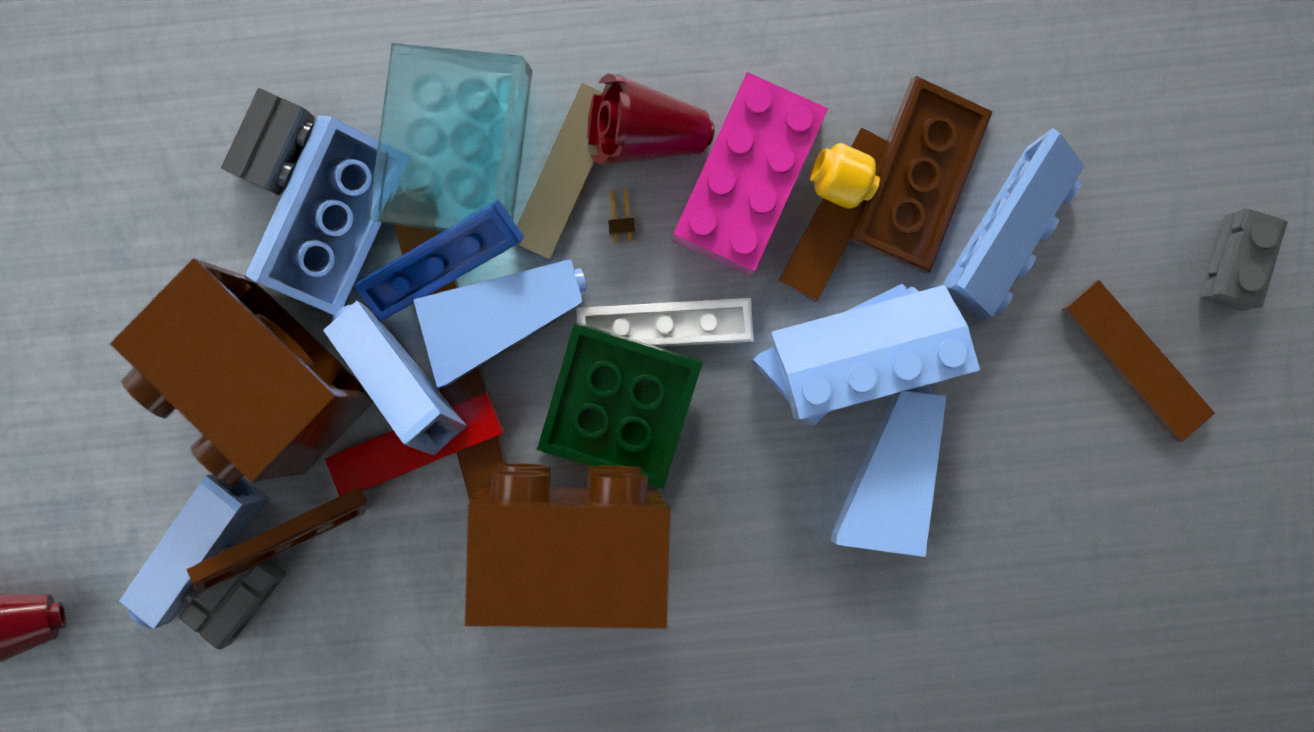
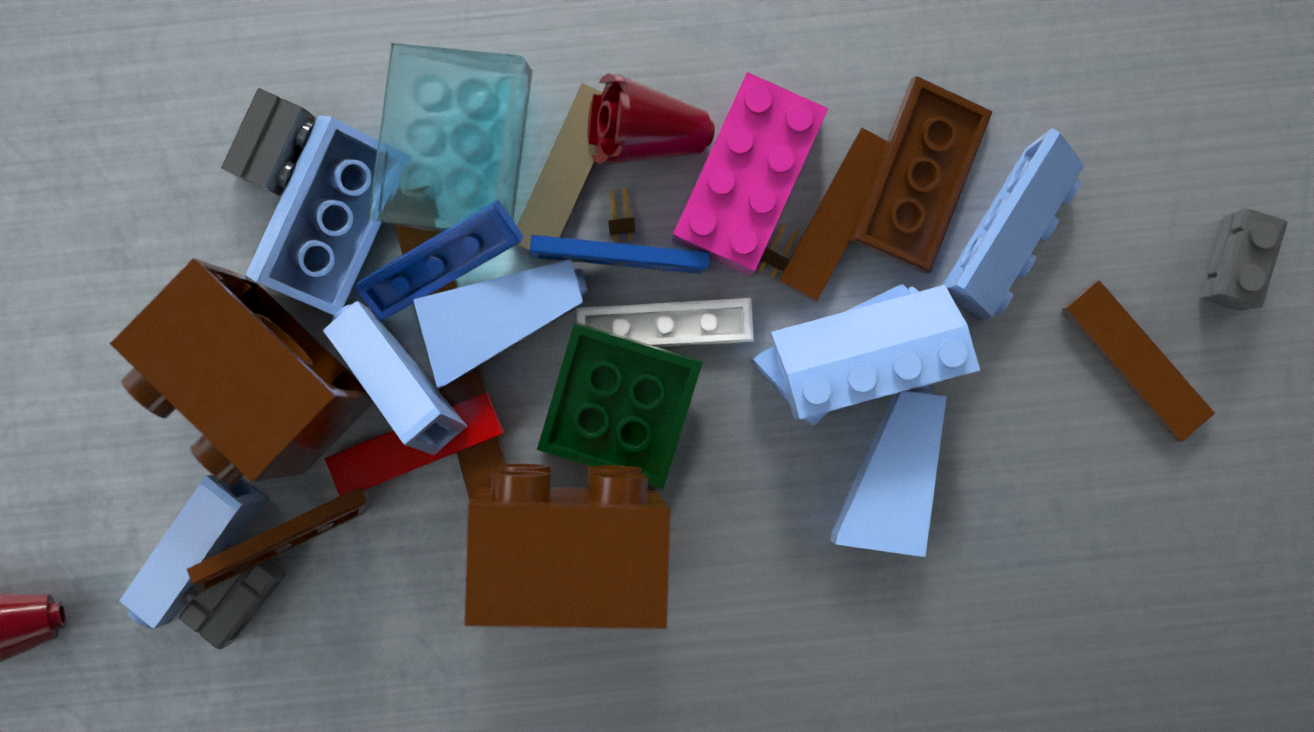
(618, 254): none -> blue tile
(774, 260): none -> dark brown piece
(844, 176): yellow head -> none

